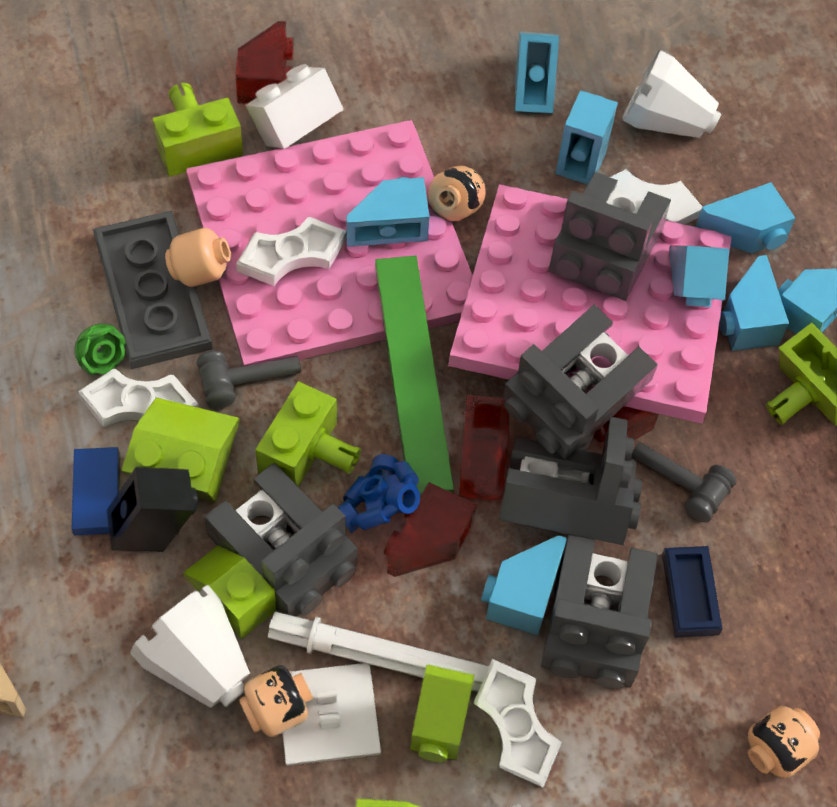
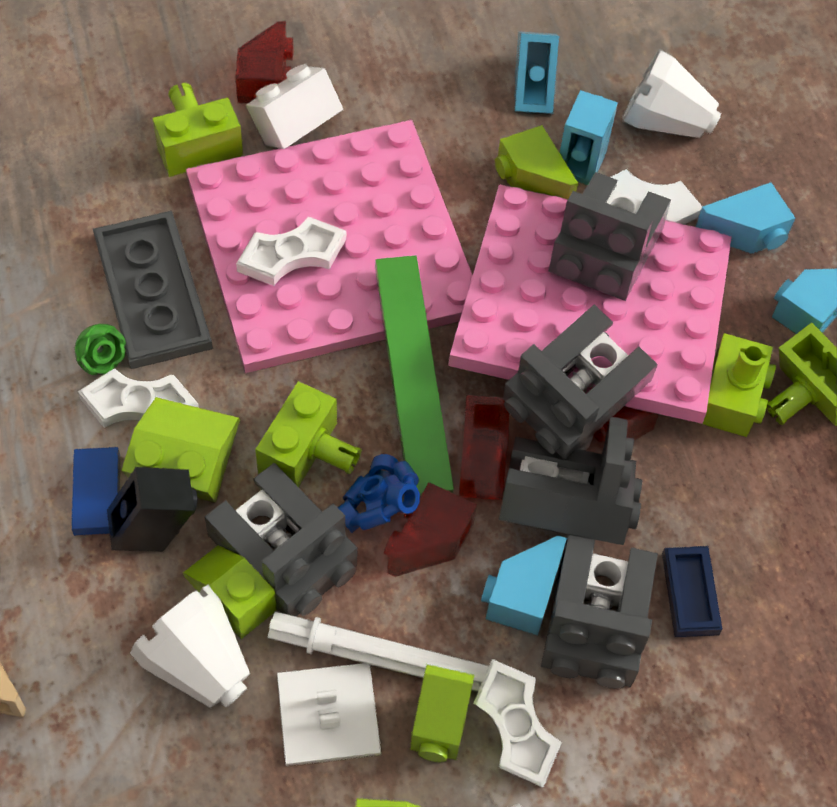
(197, 257): light nougat head -> none
(219, 380): dark grey piece -> none
(275, 701): light nougat head -> none
(390, 214): medium azure slope -> none
(456, 193): light nougat head -> none
(534, 164): none -> lime slope
(699, 273): medium azure slope -> none
(706, 492): dark grey piece -> none
(737, 384): none -> lime brick
(754, 310): medium azure slope -> none
(783, 741): light nougat head -> none

